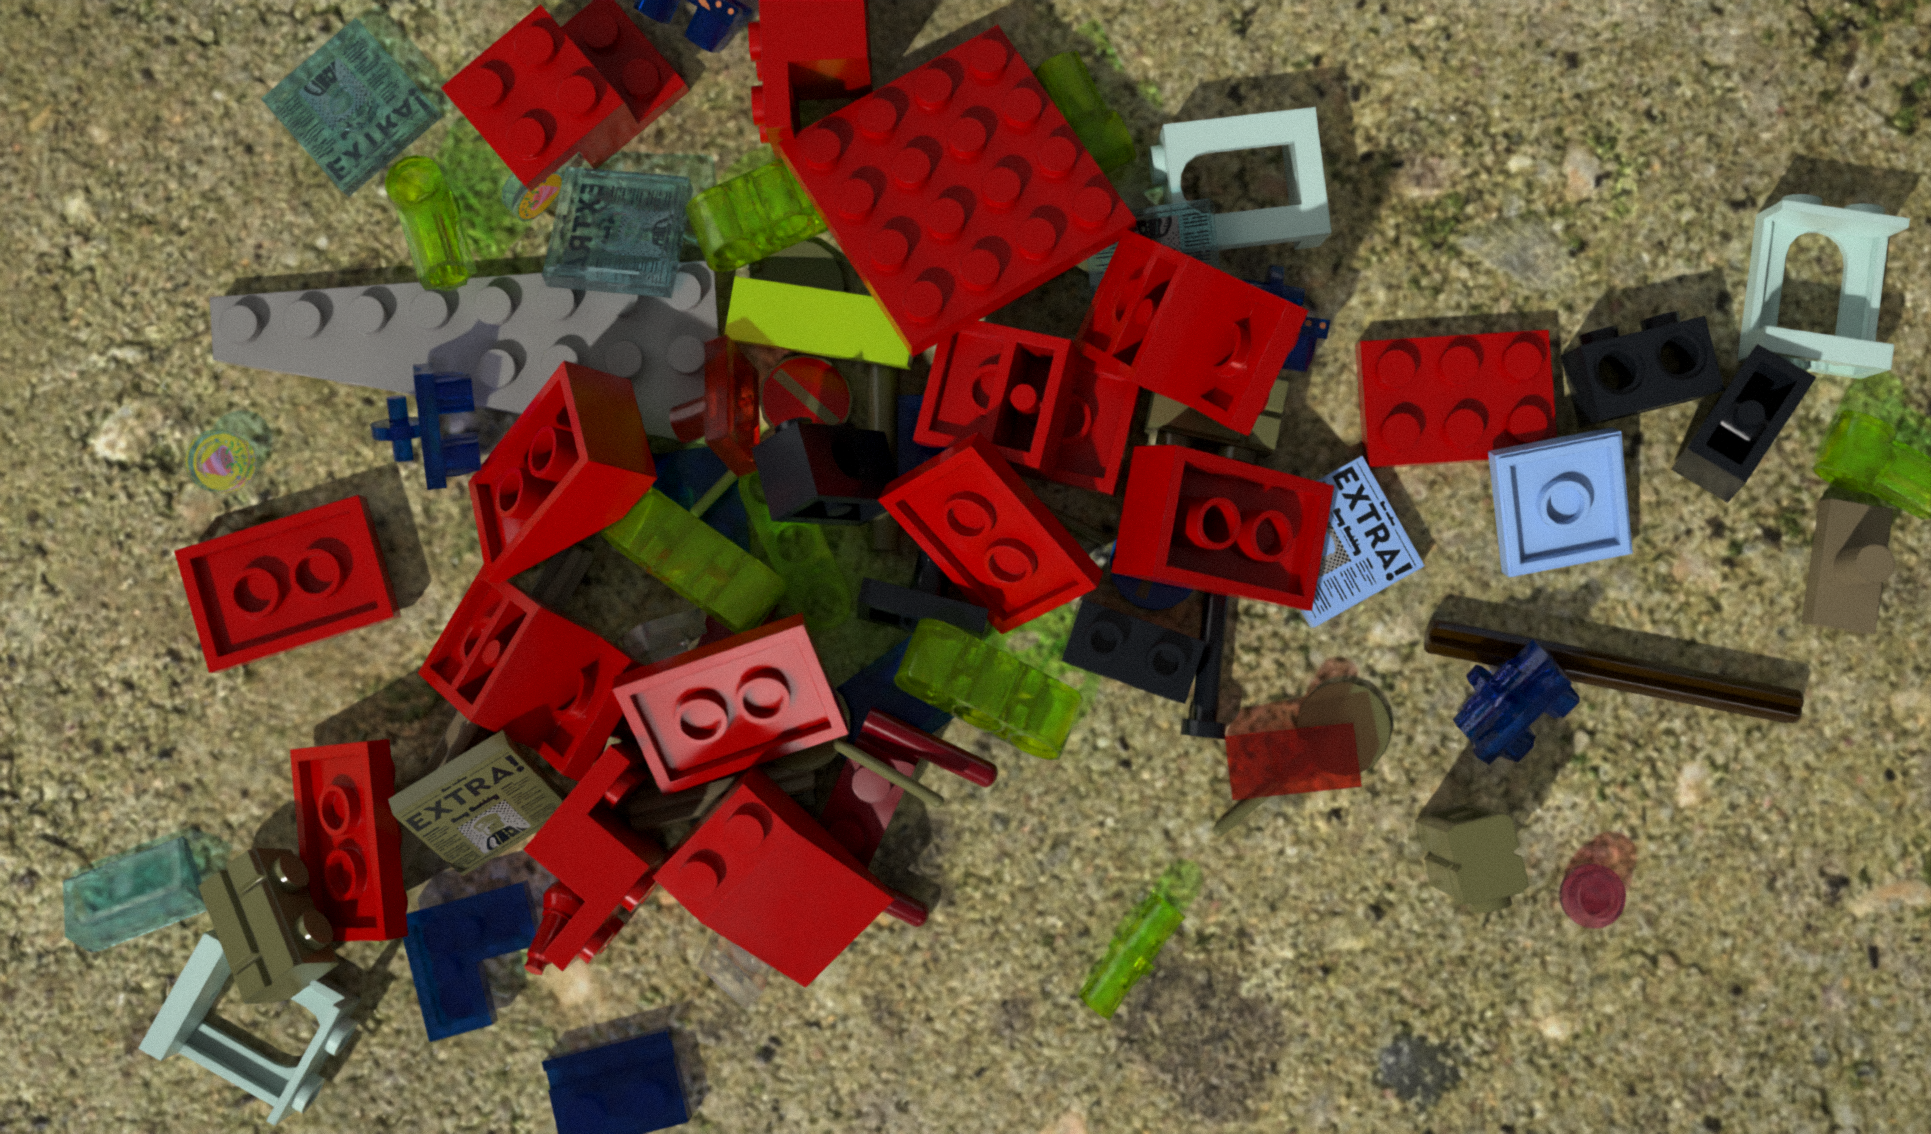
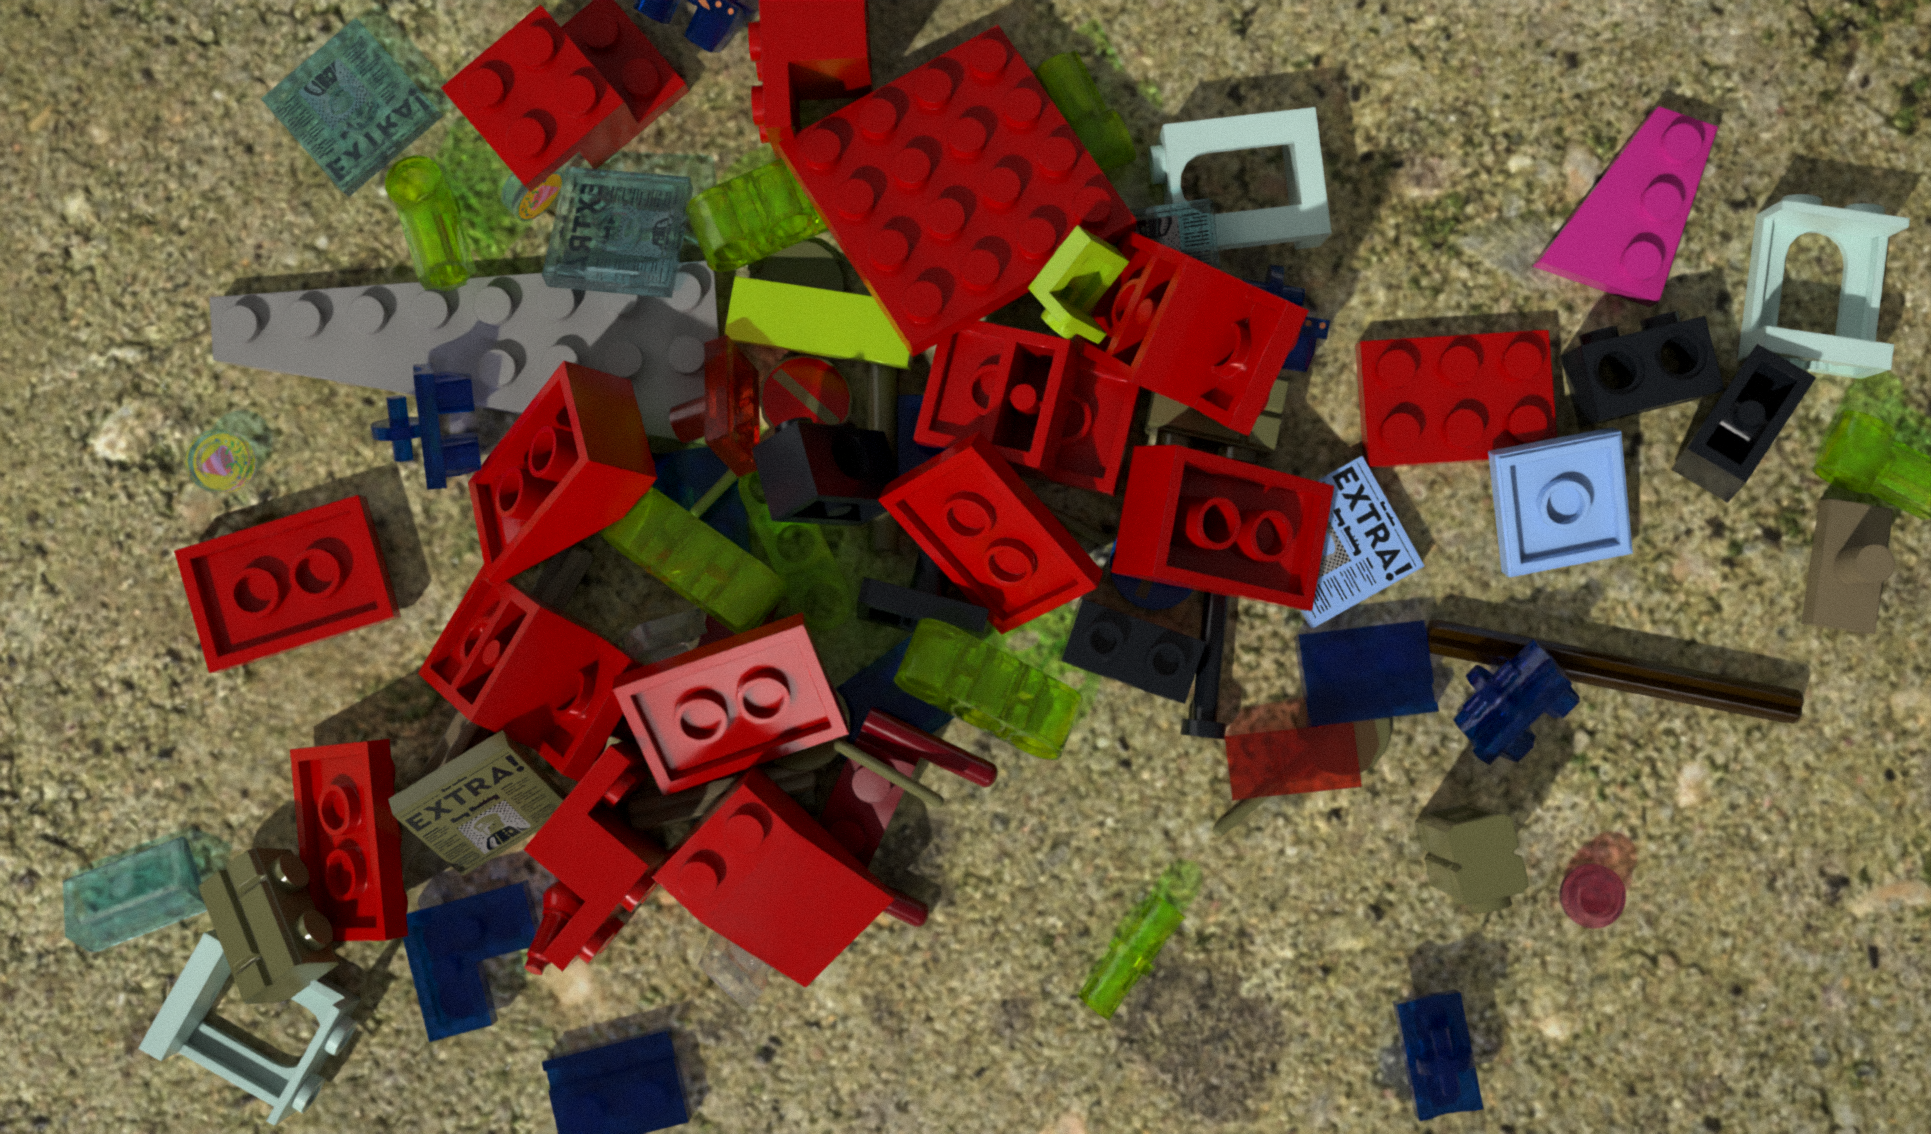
(1075, 282): none -> lime bracket
(1366, 673): none -> clear blue plate
(1437, 1054): none -> clear blue hips
(1636, 213): none -> dark pink wing

